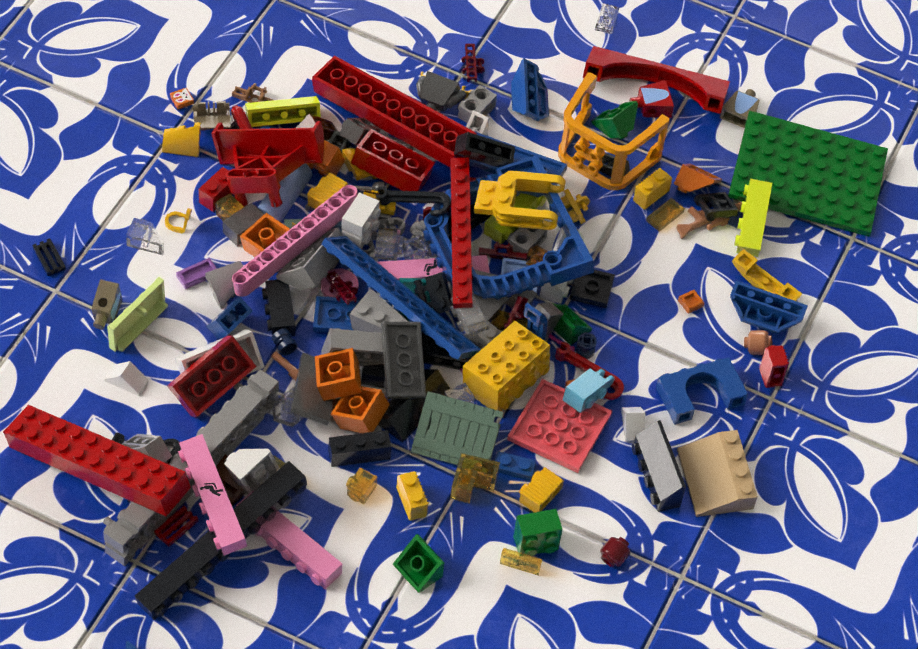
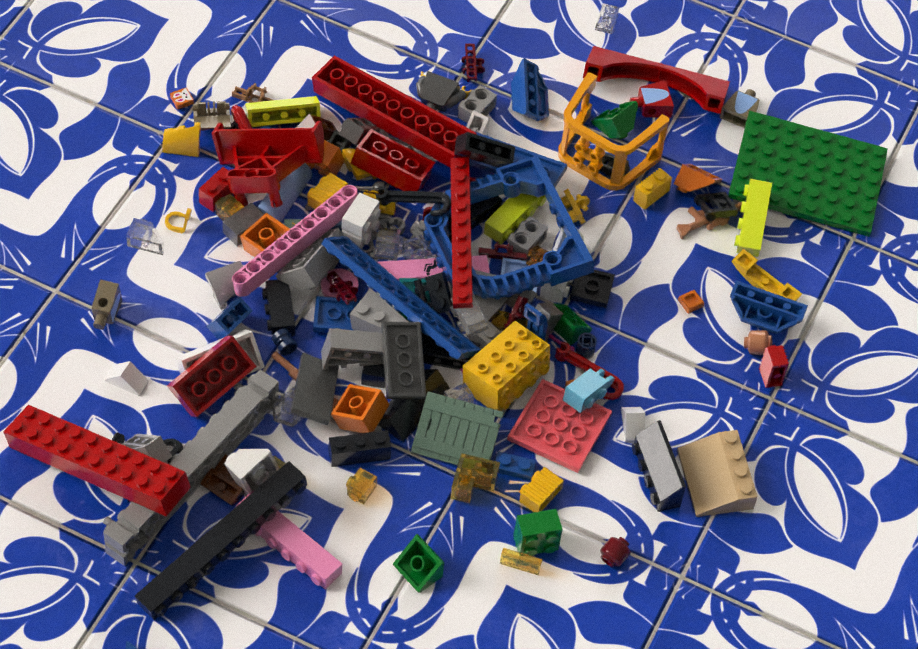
(43, 246): black tile -> none
(137, 316): yellowish green container -> none
(169, 523): red tile -> none
(195, 274): medium lavender tile -> none
(212, 494): bright pink brick -> none
(338, 374): orange brick -> none
(412, 495): yellow brick -> none
(499, 199): yellow plate -> none
(665, 214): clear yellow tile -> none
(717, 374): blue arch -> none

